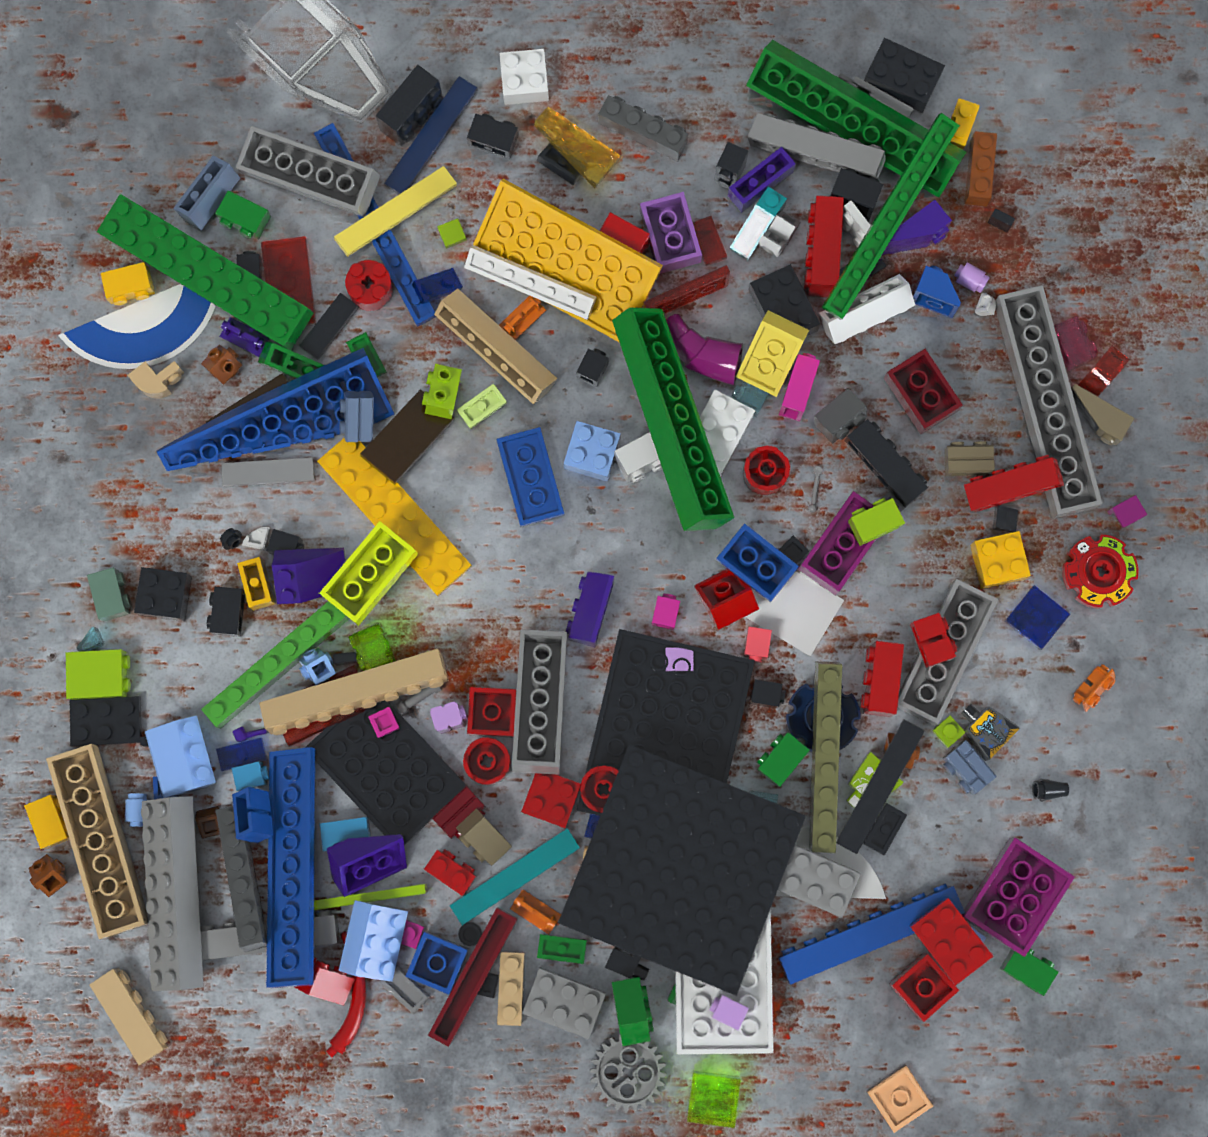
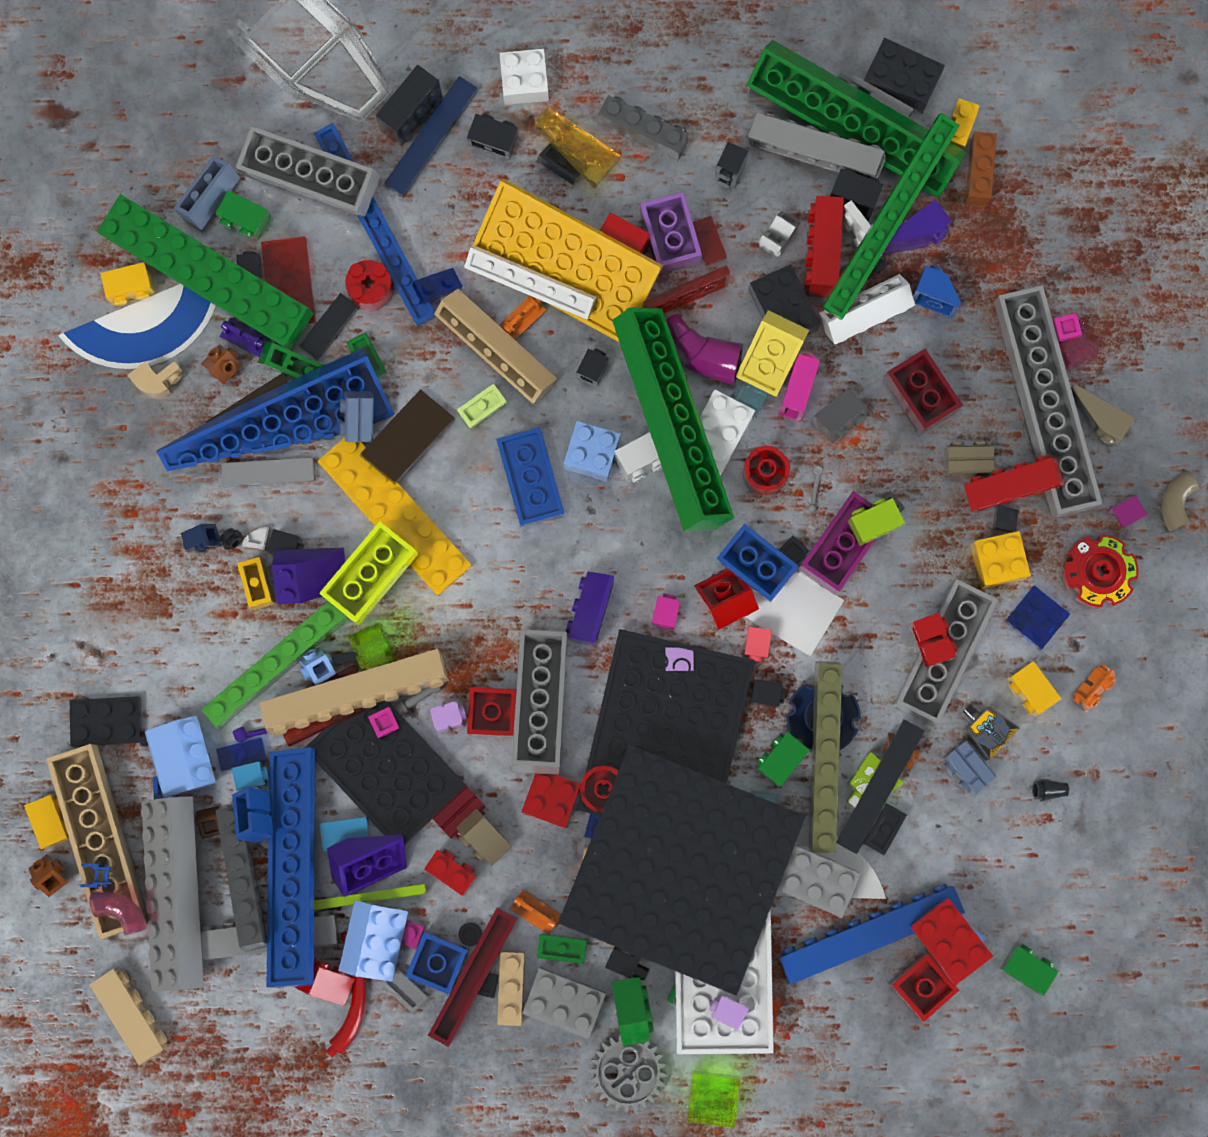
(91, 640): clear light blue slope -> none
(96, 867): none -> blue piece
(97, 674): lime brick -> none
(109, 594): sand green brick -> none
(119, 907): none -> clear pink cylinder
(133, 809): light blue brick -> none
(163, 594): black brick -> none
(201, 538): none -> dark blue brick
(226, 612): black brick -> none
(395, 211): light yellow tile -> none
(442, 392): lime brick -> none
(452, 233): lime tile -> none
(475, 755): red brick -> none
(514, 876): teal tile -> none
(755, 182): dark purple brick -> none
(758, 223): slope -> none
(882, 679): red brick -> none
(886, 463): black brick -> none
(899, 1098): light nougat tile -> none
(948, 731): lime plate -> none
(971, 277): lavender brick -> none
(986, 305): white tile -> none
(1001, 220): black tile -> none
(1017, 896): magenta slope -> none
(1033, 689): none -> yellow brick
(1067, 327): none -> dark pink plate
(1104, 371): clear red brick -> none
(1174, 500): none -> dark tan cylinder

